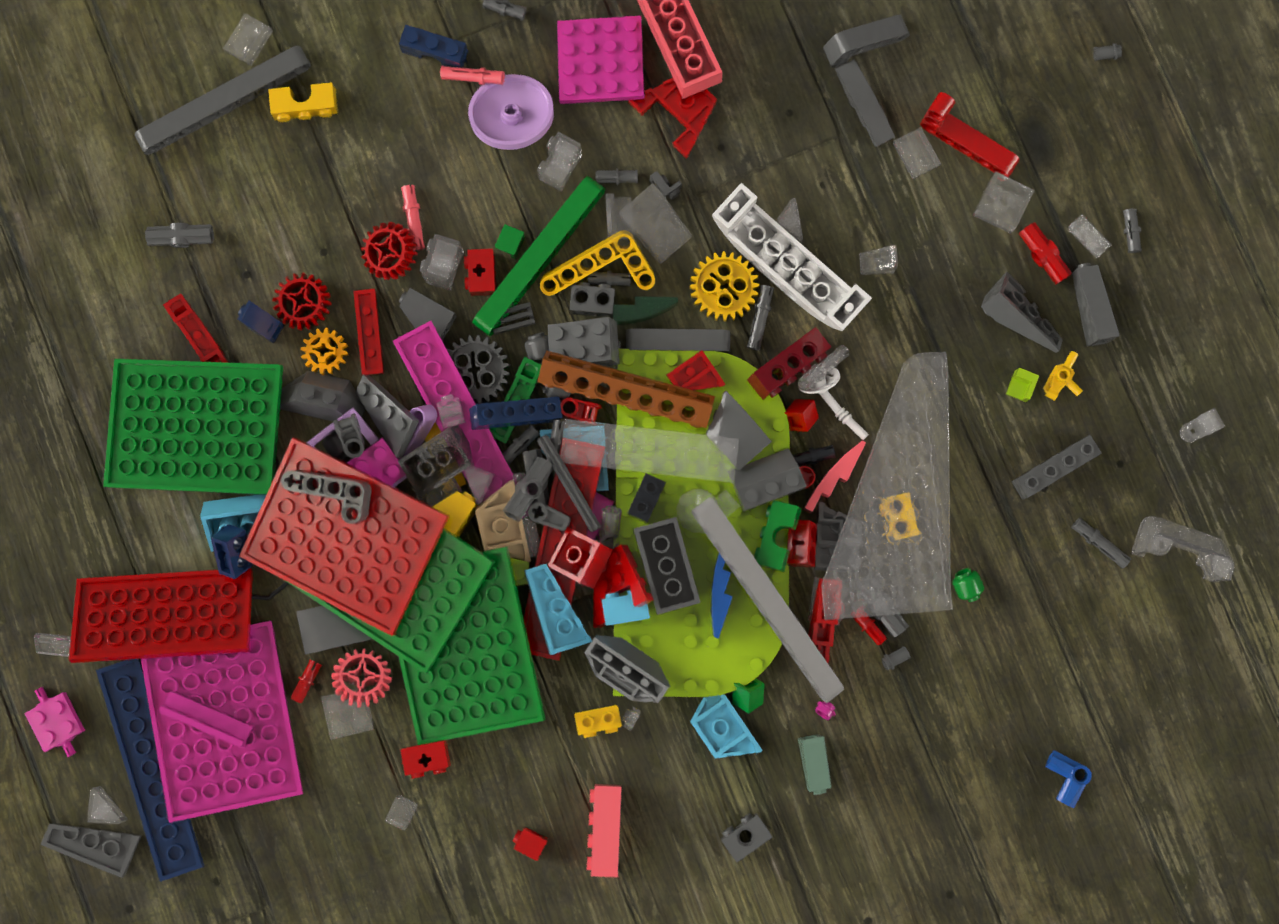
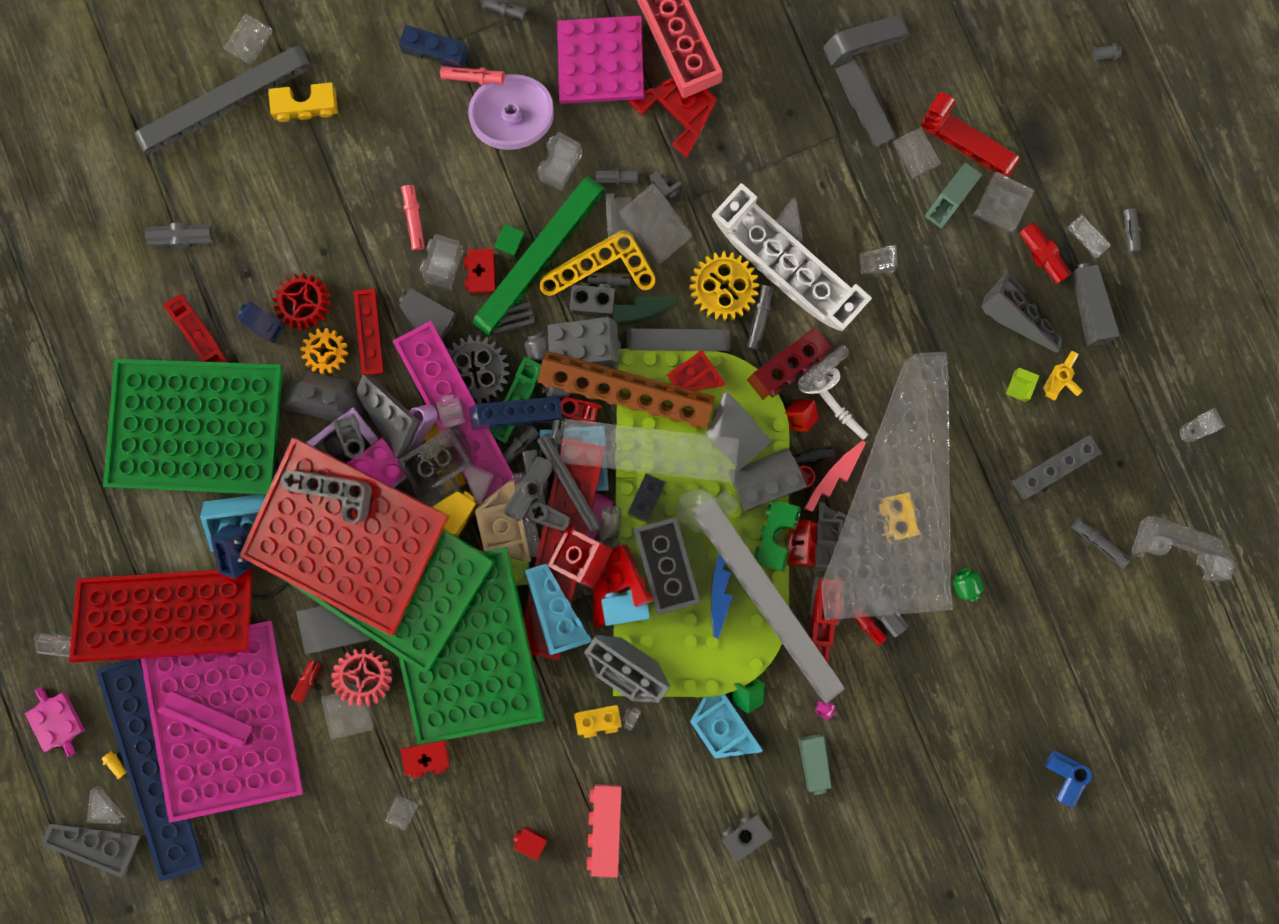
(114, 764): none -> yellow pin
(380, 265): red gear -> none
(895, 658): dark grey pin -> none
(953, 195): none -> sand green slope

